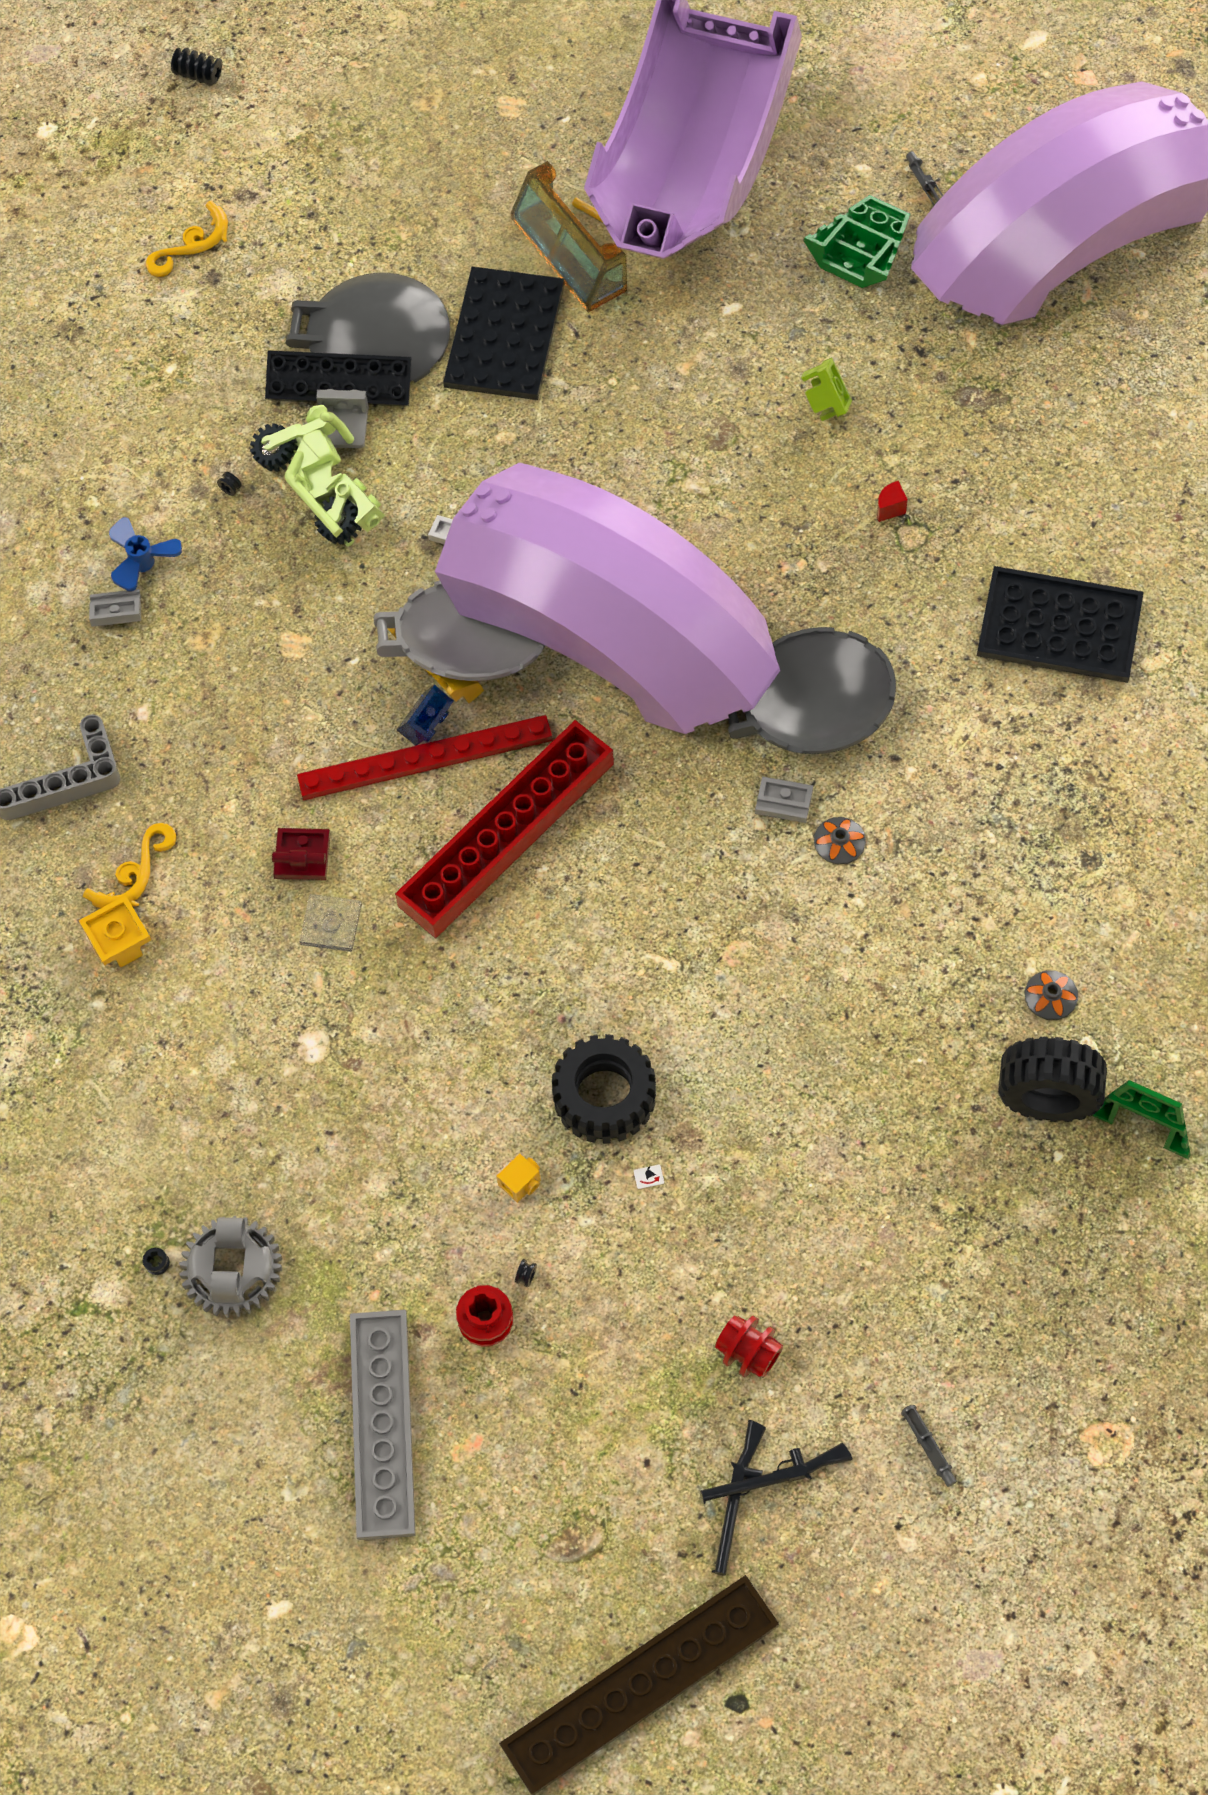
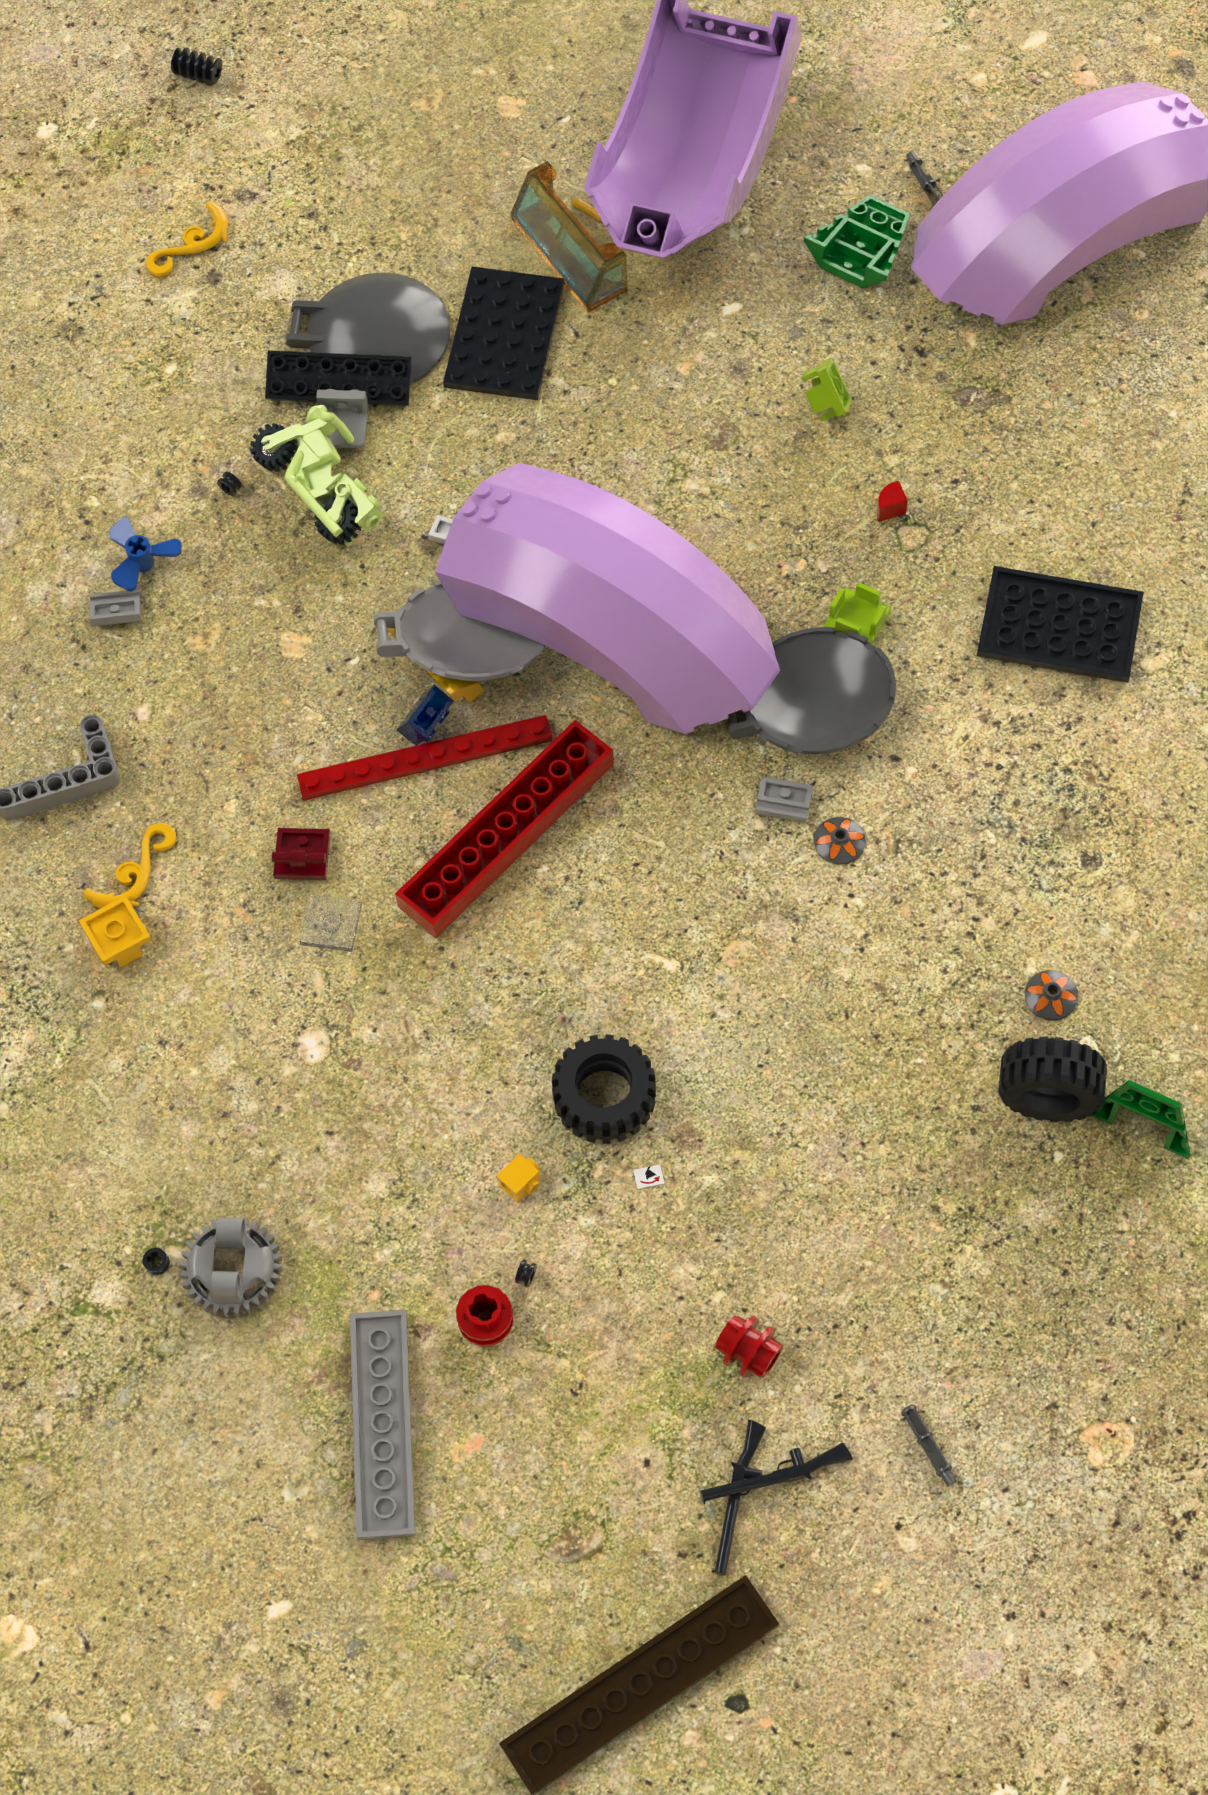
(858, 611): none -> lime panel

